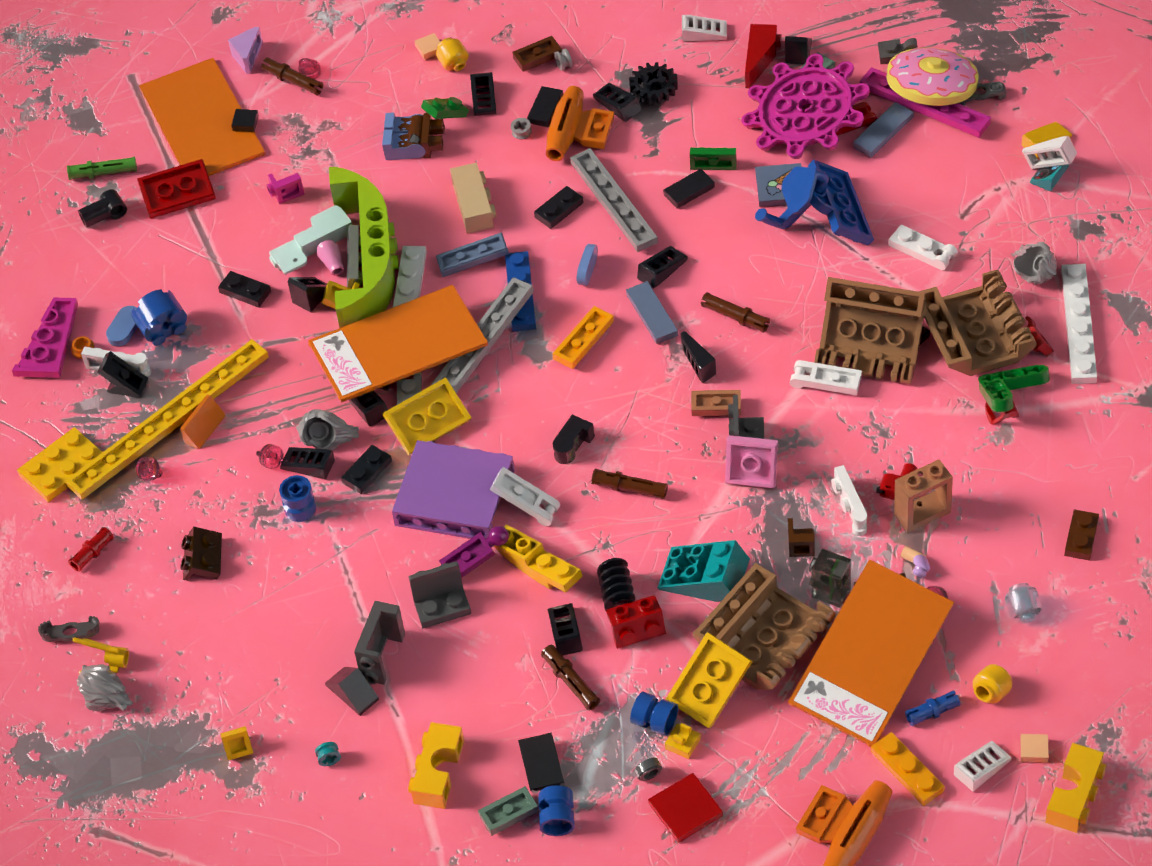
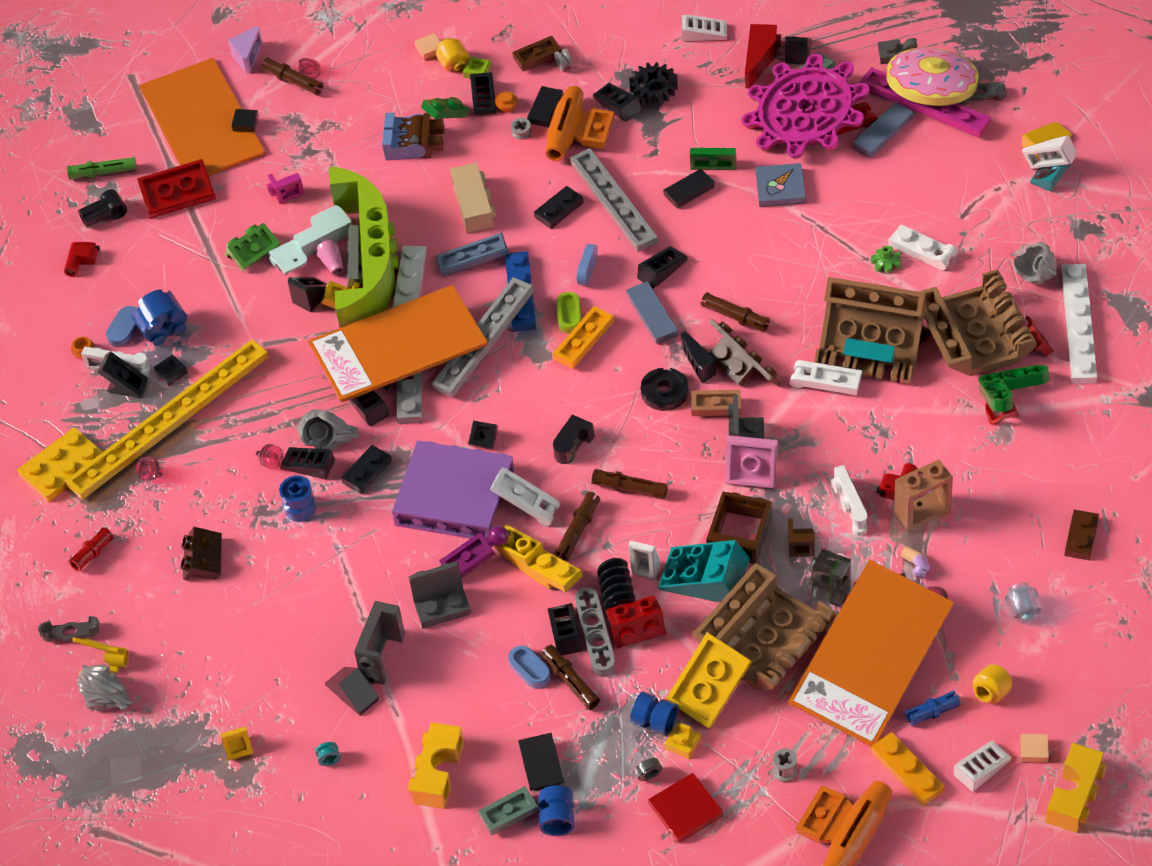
(50, 342): dark pink wing -> none
(80, 254): none -> red piece
(170, 370): none -> black tile
(202, 422): orange slope -> none
(244, 289): black plate -> none
(251, 246): none -> bright green bracket
(427, 415): yellow plate -> none
(476, 66): none -> lime tile
(483, 435): none -> black tile
(506, 101): none -> orange plate
(529, 667): none -> medium blue tile
(568, 311): none -> lime tile
(582, 517): none -> reddish brown pin
(595, 631): none -> light grey beam
(644, 560): none -> white slope
(664, 399): none -> black tile
(736, 359): none -> bracket
(738, 504): none -> reddish brown window
(782, 763): none -> light grey bush
(828, 192): blue plate -> none
(869, 350): none -> teal slope
(885, 259): none -> bright green plant

